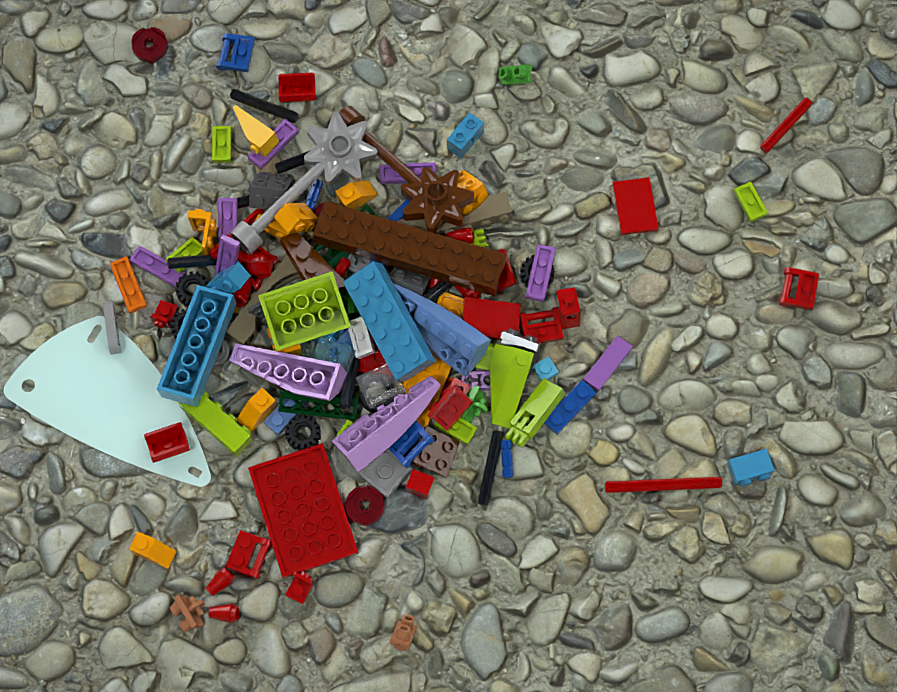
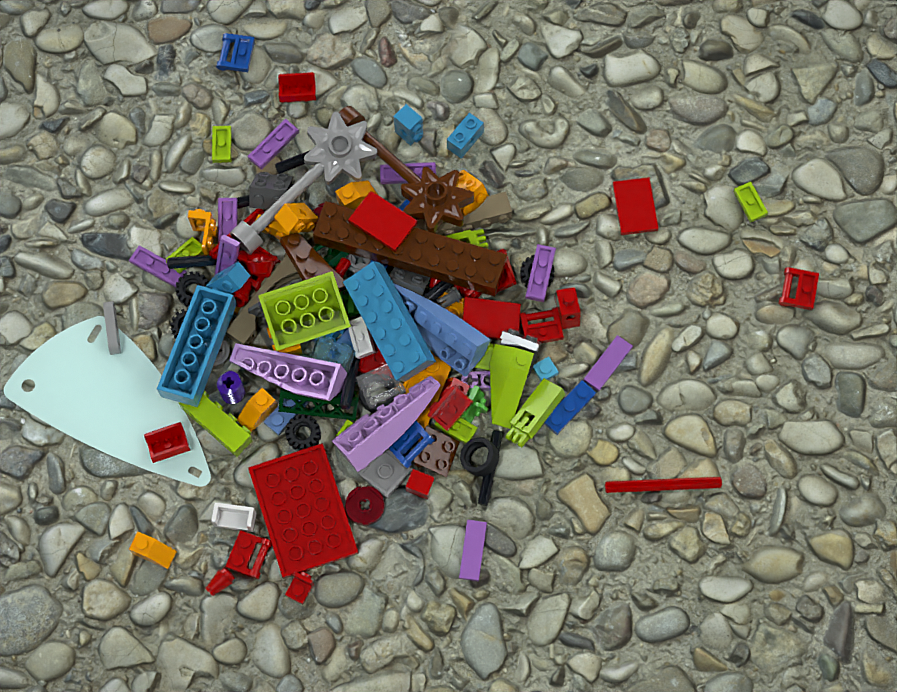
(128, 285): orange tile -> none
(149, 35): dark red plate -> none
(164, 314): red bracket -> none
(191, 609): nougat hips -> none
(226, 613): red cone -> none
(231, 387): none -> dark purple piece
(233, 517): none -> white panel
(259, 136): yellow slope -> none
(264, 105): black axle -> none
(313, 194): blue axle -> none
(382, 221): none -> red tile
(403, 633): nougat hips -> none
(408, 125): none -> dark azure brick
(450, 298): none -> dark grey pin
(464, 234): red cone -> none
(468, 450): none -> black tyre
(473, 550): none -> medium lavender tile
(507, 462): blue axle -> none
(516, 74): bright green hips -> none
(750, 468): dark azure brick -> none
(785, 126): red axle -> none

